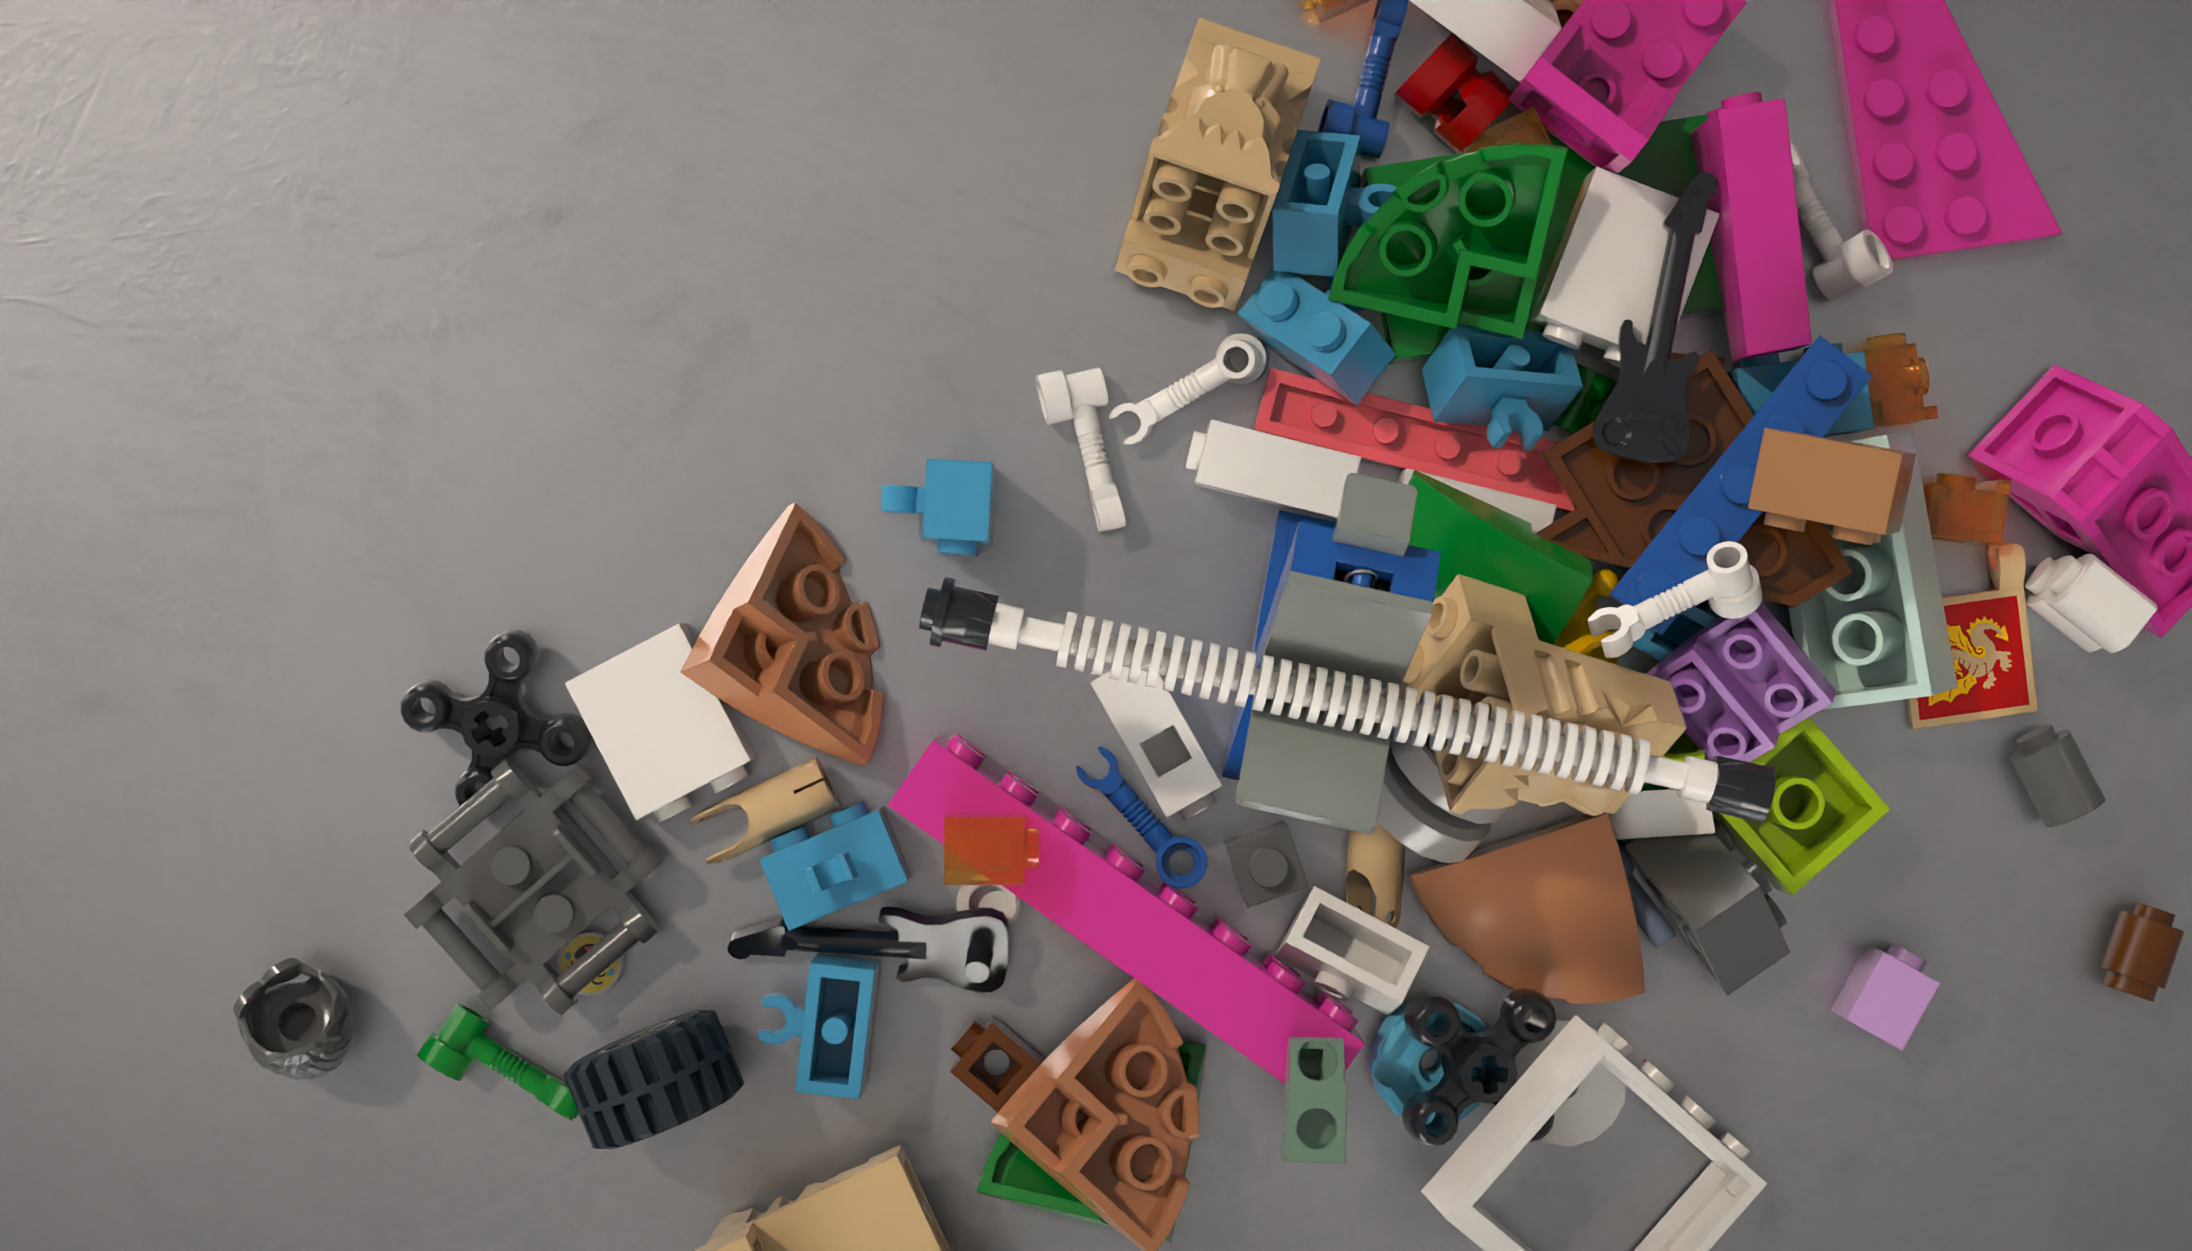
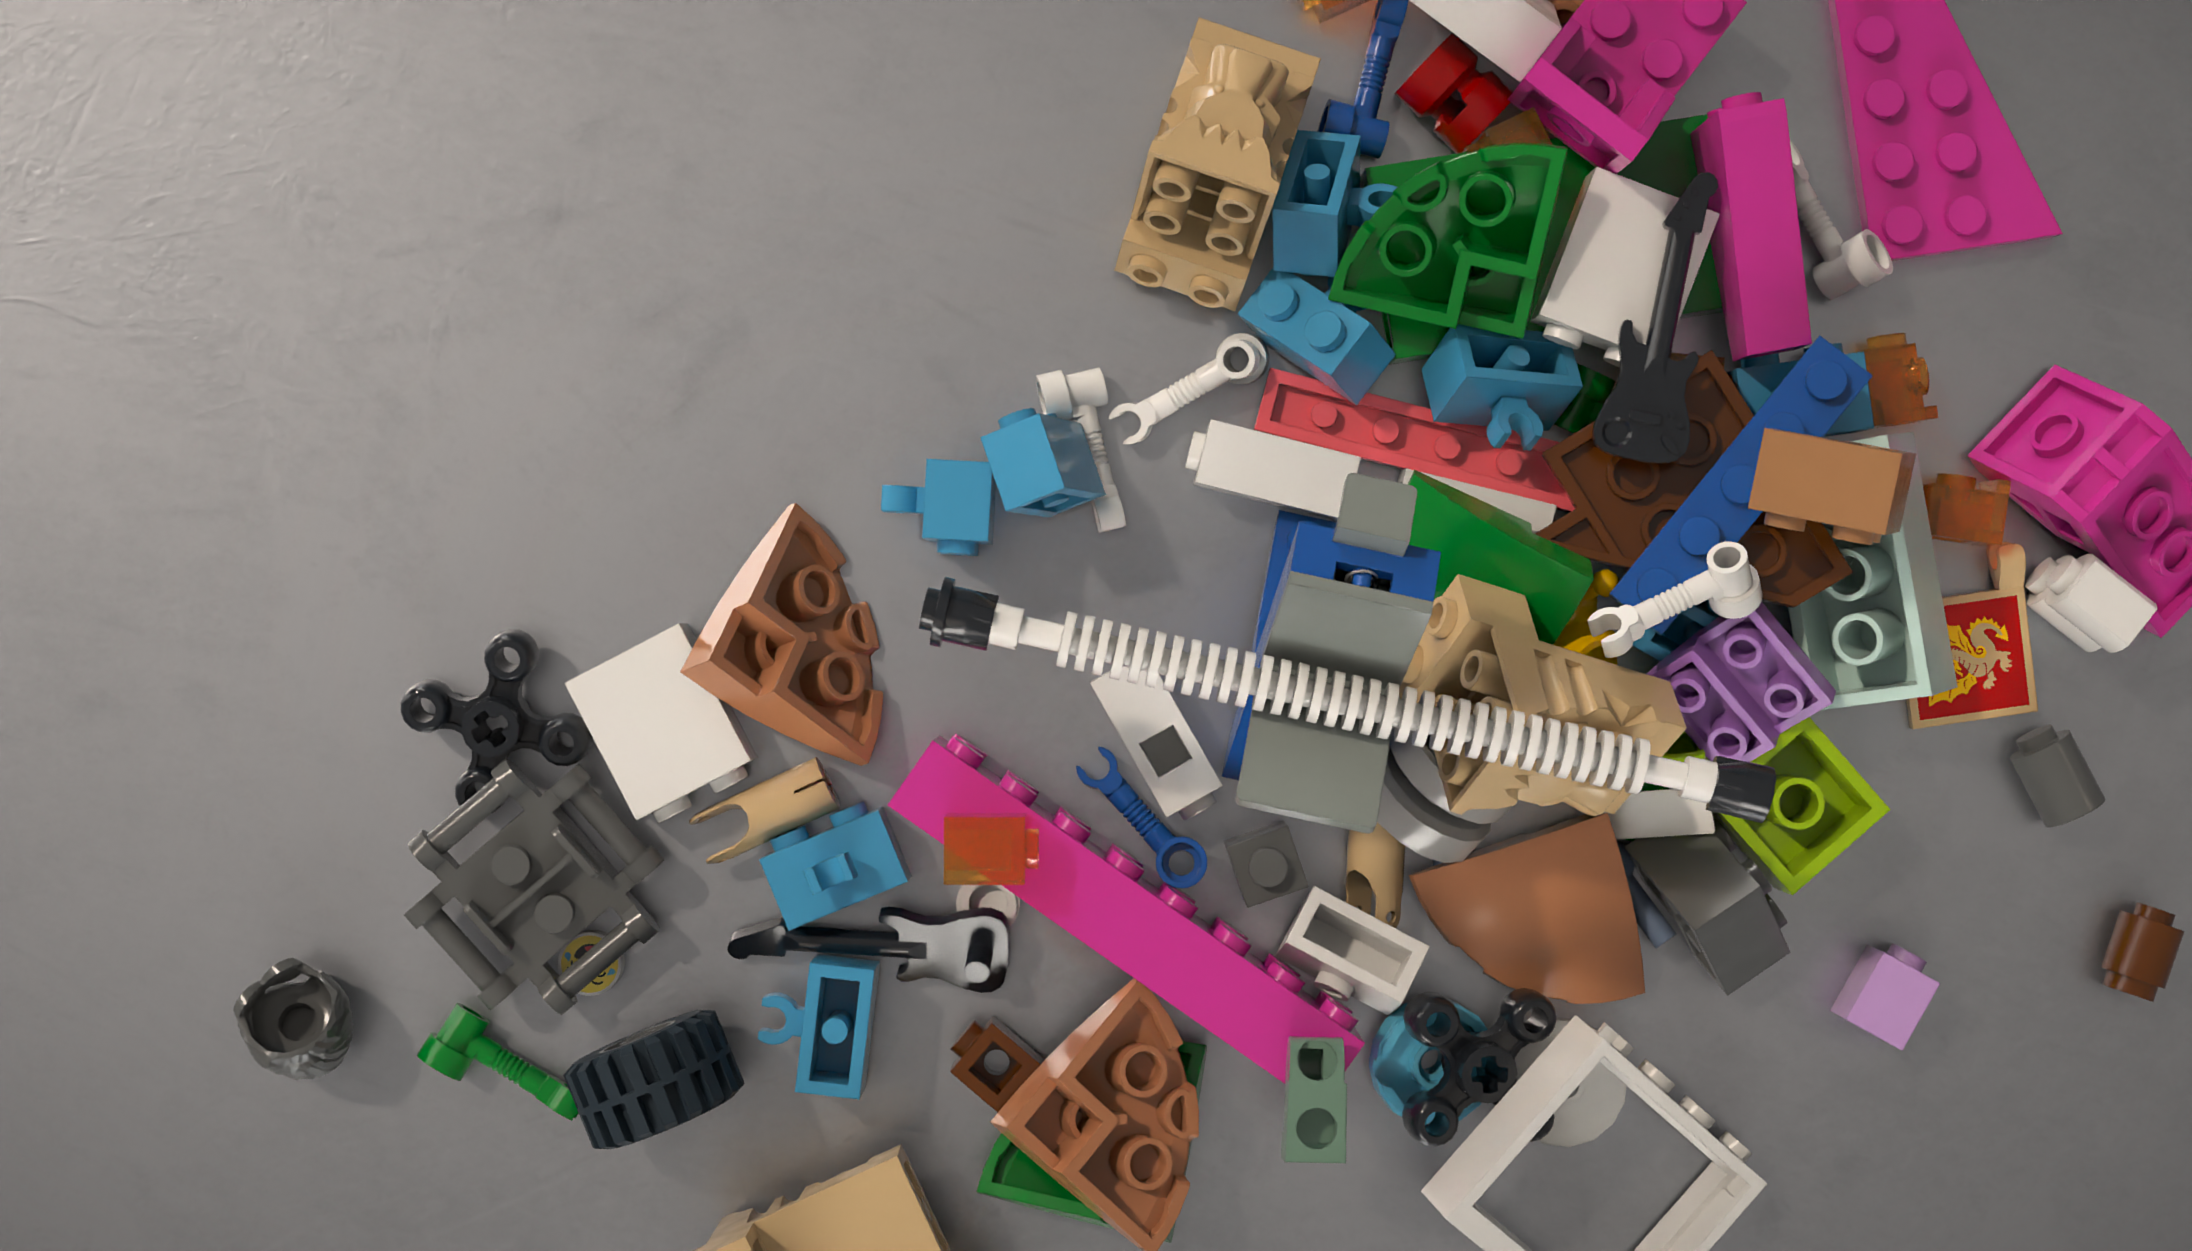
(1041, 463): none -> dark azure brick

